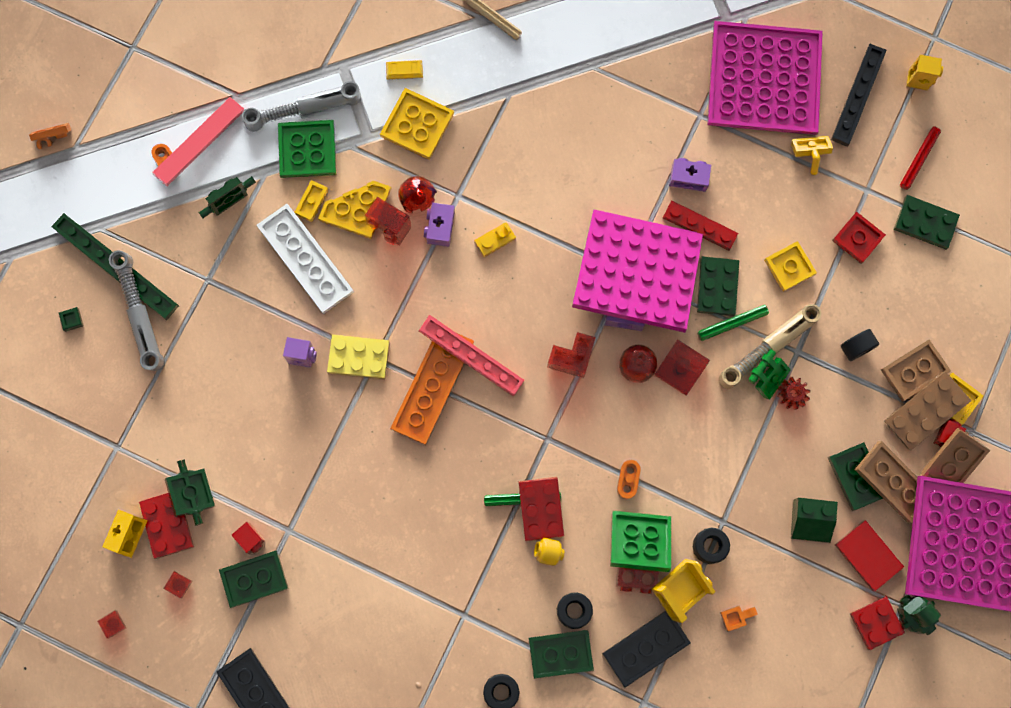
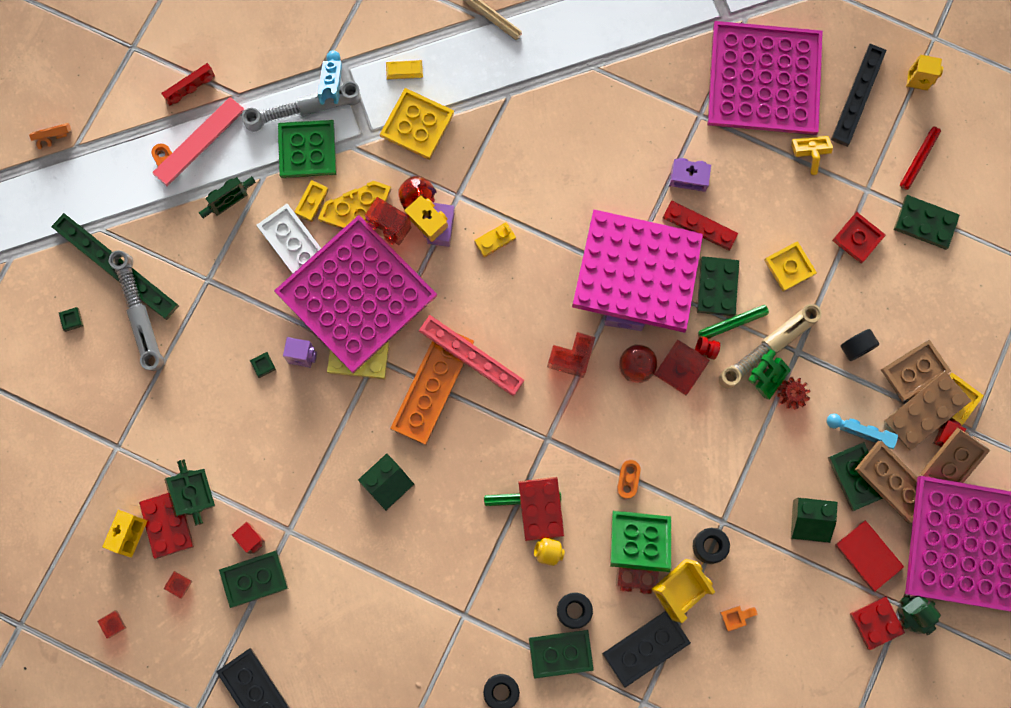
(188, 84): none -> red plate
(262, 364): none -> dark green tile
(330, 78): none -> medium azure plate
(355, 293): none -> dark pink plate
(386, 482): none -> dark green slope
(430, 228): none -> yellow brick
(708, 348): none -> red wheel
(869, 433): none -> medium azure plate

